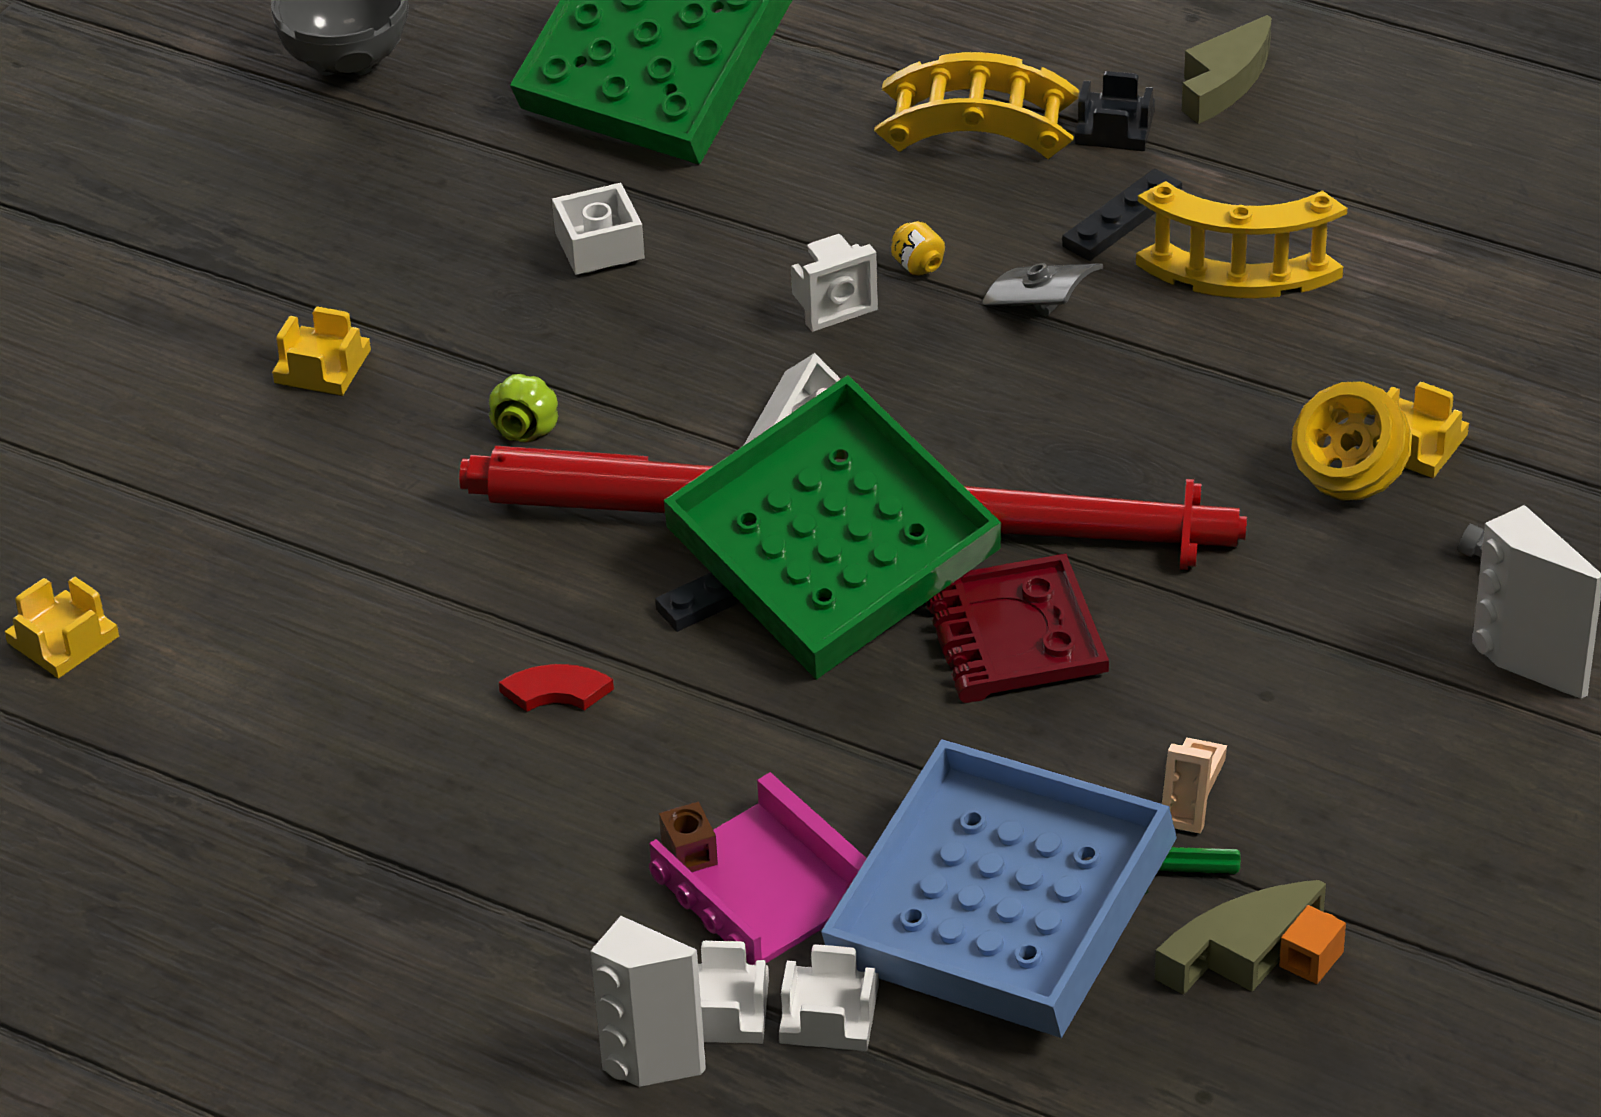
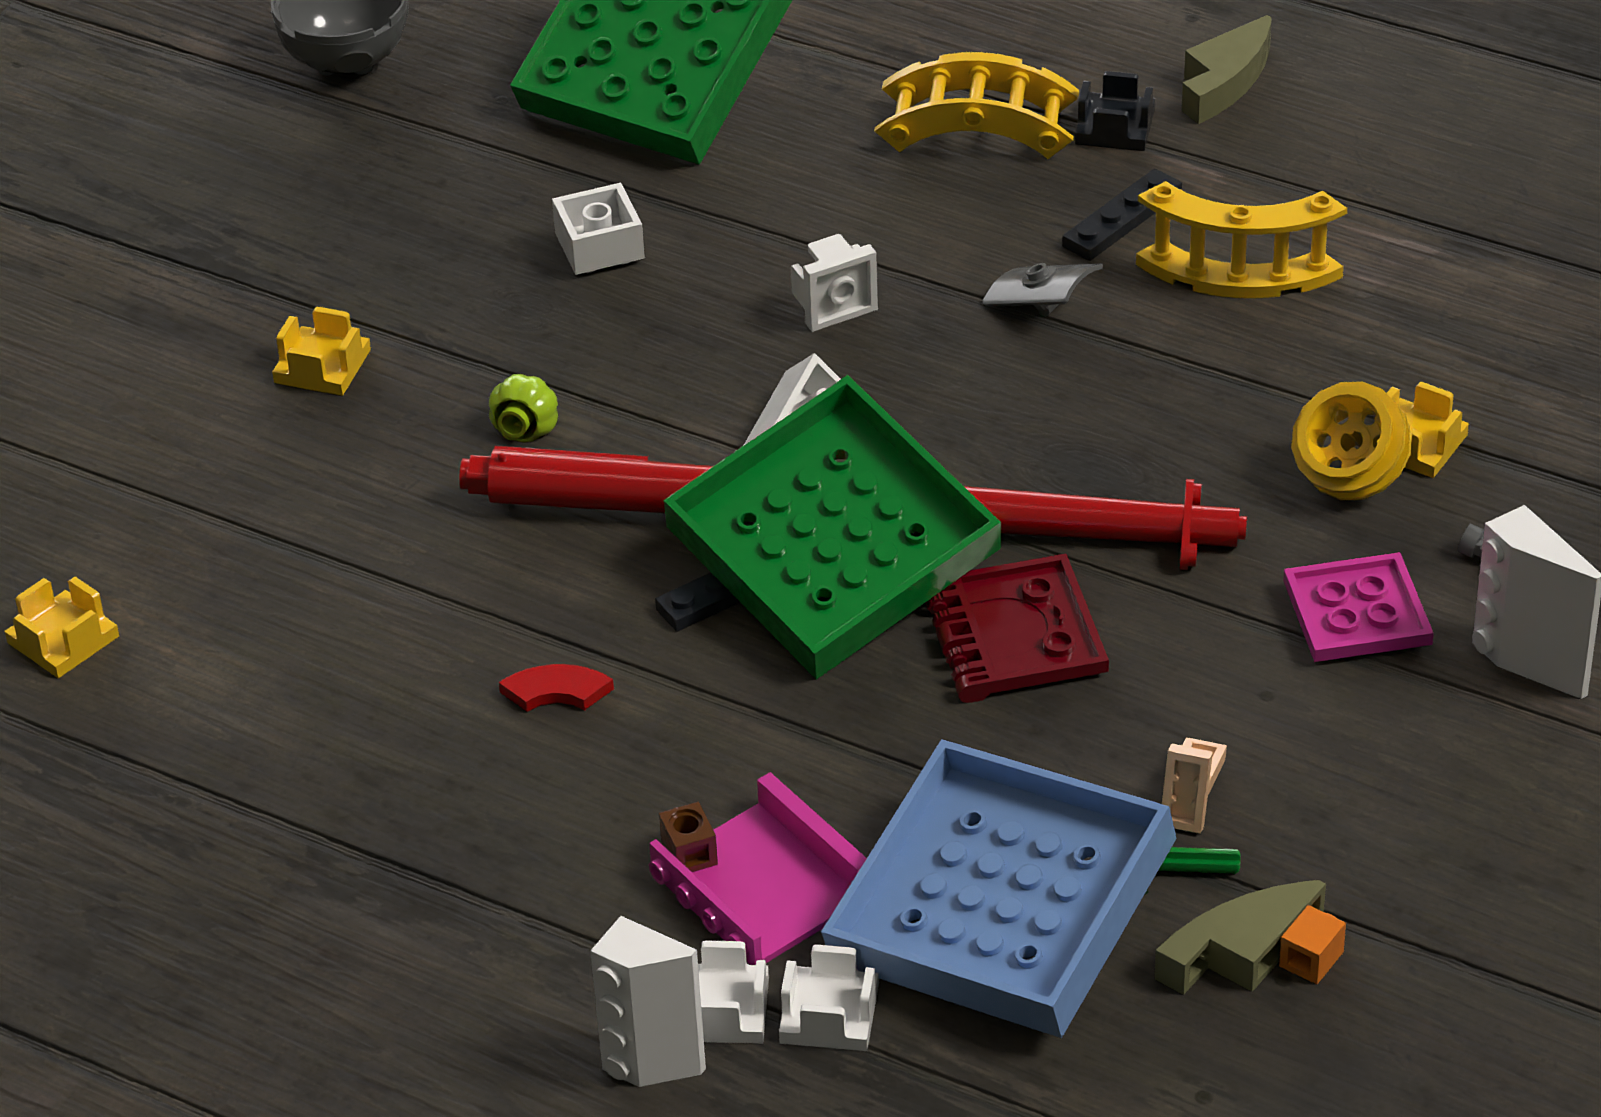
(917, 248): yellow head -> none
(1357, 607): none -> dark pink plate

